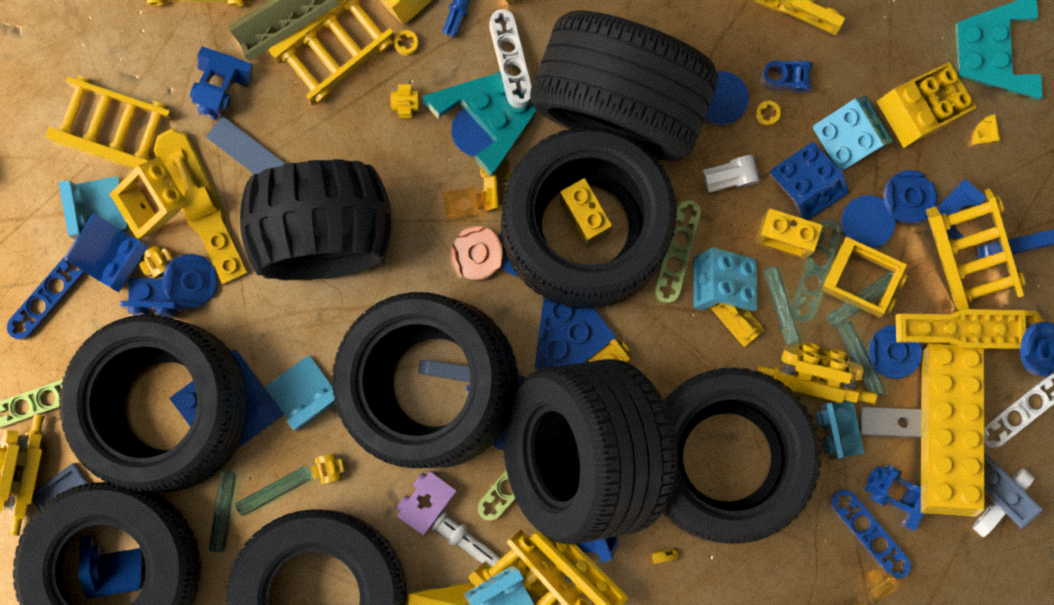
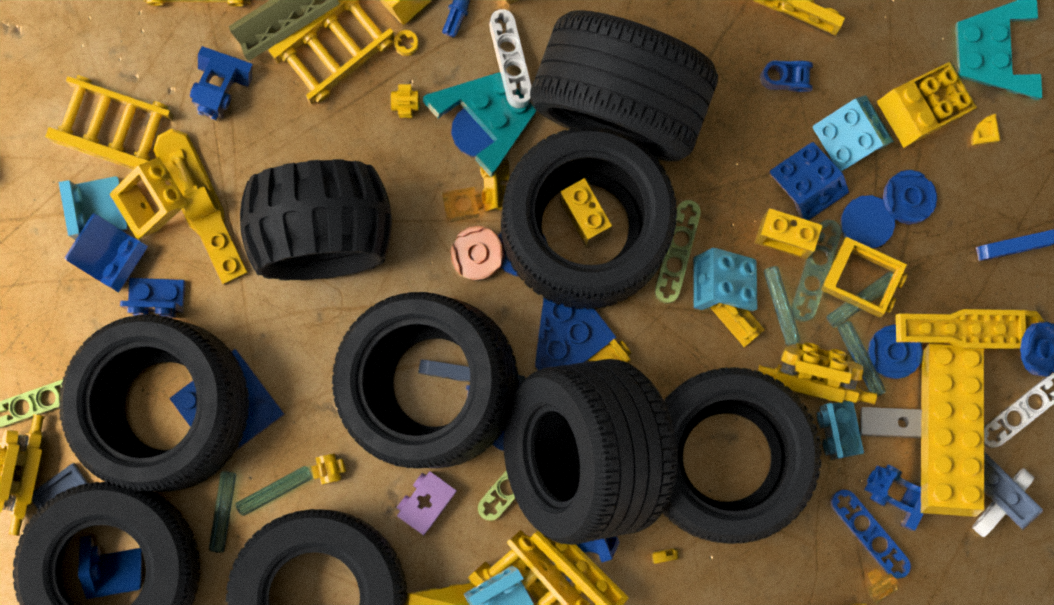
(51, 300): blue beam -> none
(155, 261): yellow gear -> none
(189, 280): blue tile -> none
(242, 147): sand blue tile -> none
(302, 393): medium azure bracket -> none
(458, 535): white pin -> none
(728, 100): blue tile -> none
(739, 173): white piece -> none
(772, 120): yellow bush -> none
(949, 247): yellow fence -> none
(962, 195): blue tile -> none

